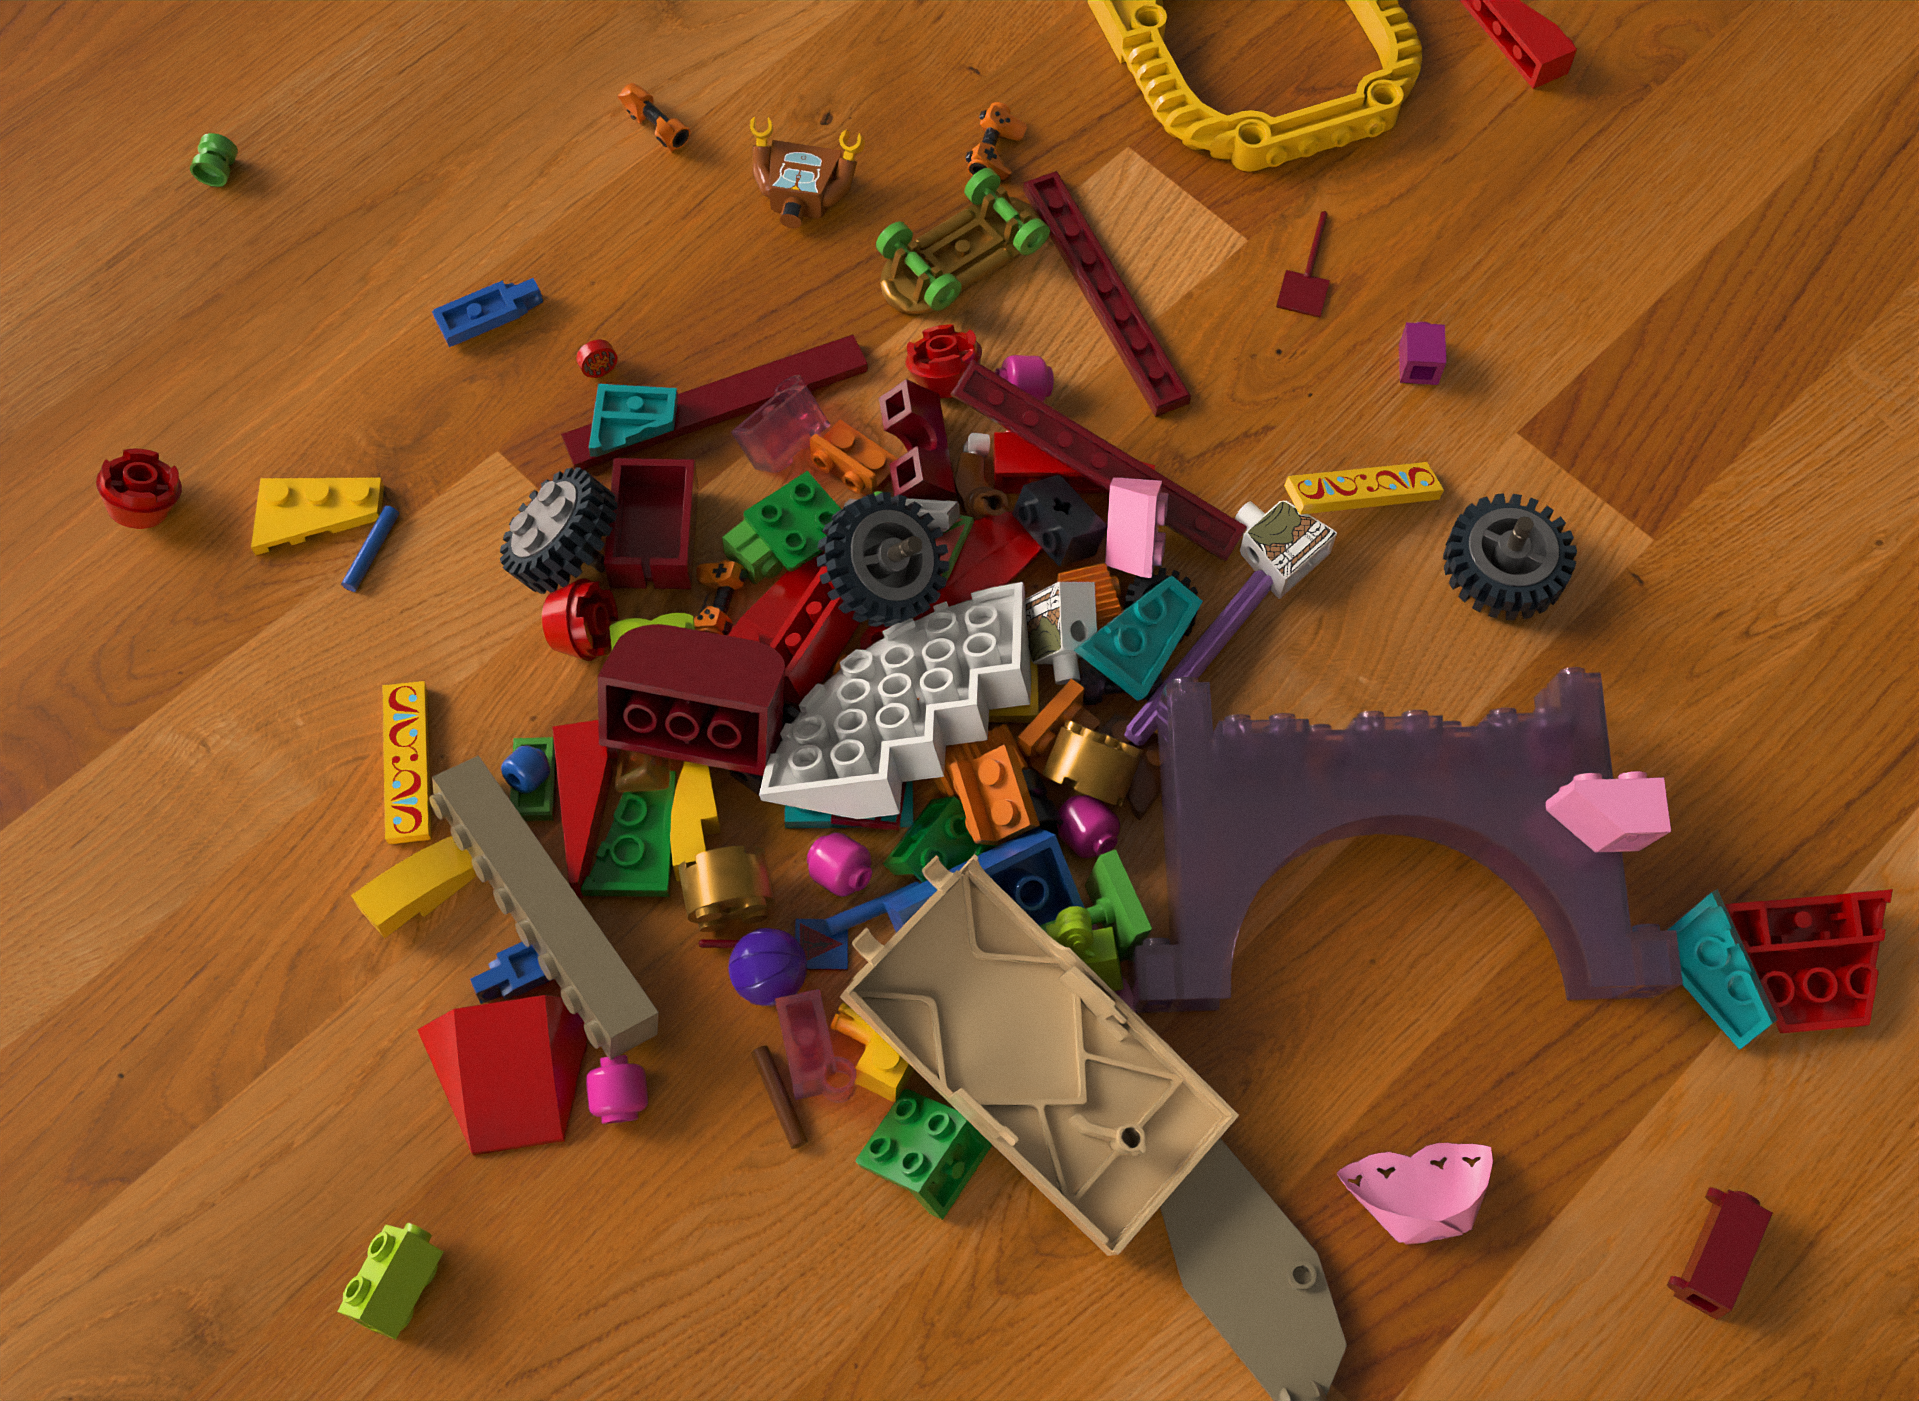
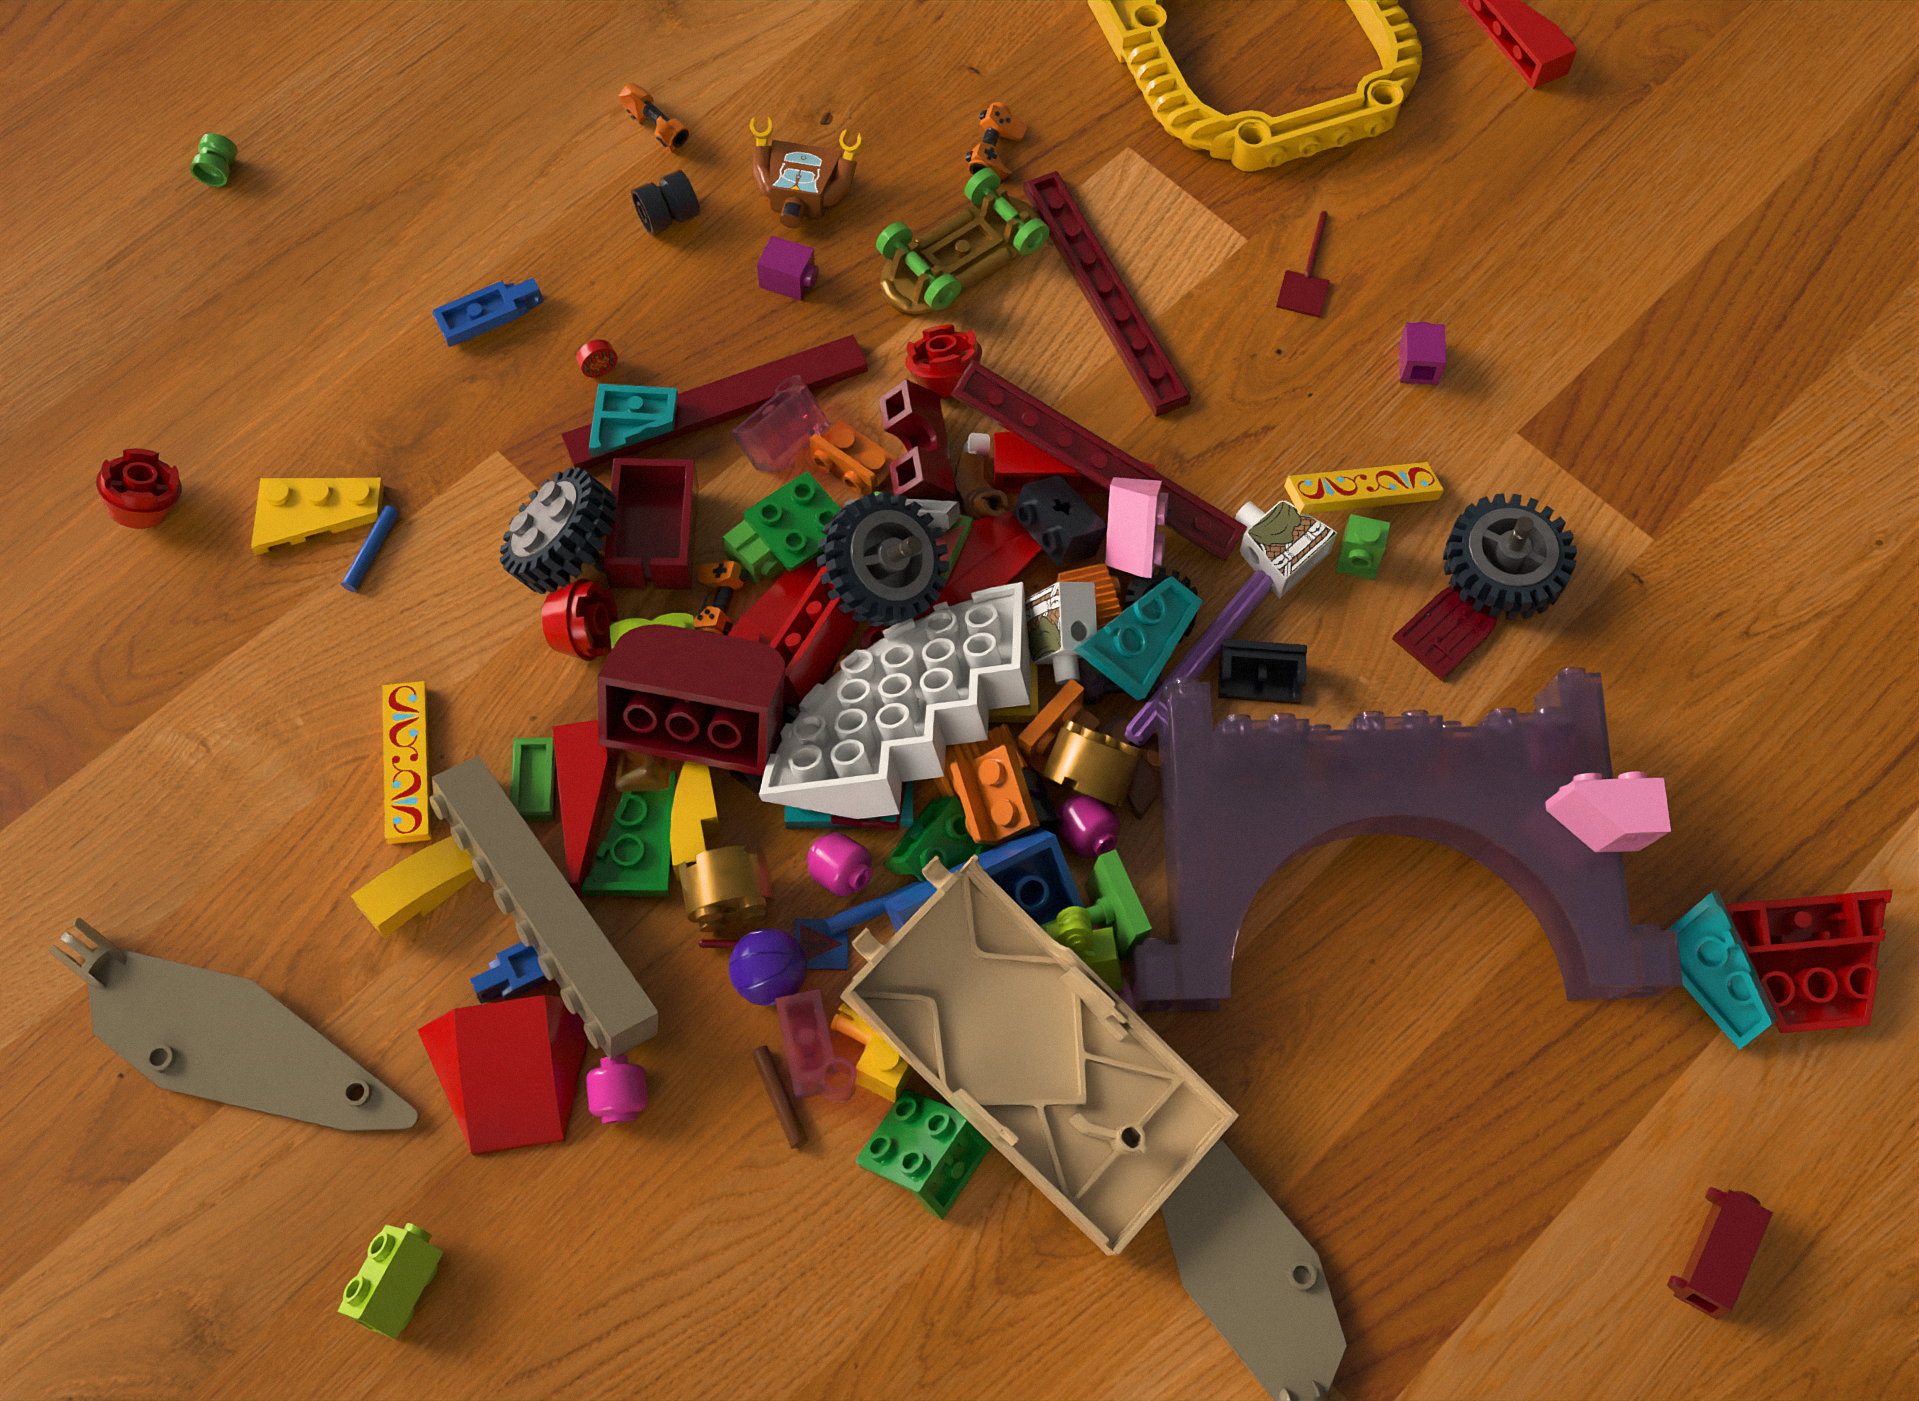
(224, 1040): none -> dark tan wing
(525, 769): blue piece -> none
(668, 201): none -> black wheel
(787, 268): none -> magenta brick
(1028, 374): dark pink head -> none
(1262, 671): none -> black hinge
(1362, 547): none -> bright green brick
(1420, 1198): bright pink piece -> none
(1445, 632): none -> dark red window

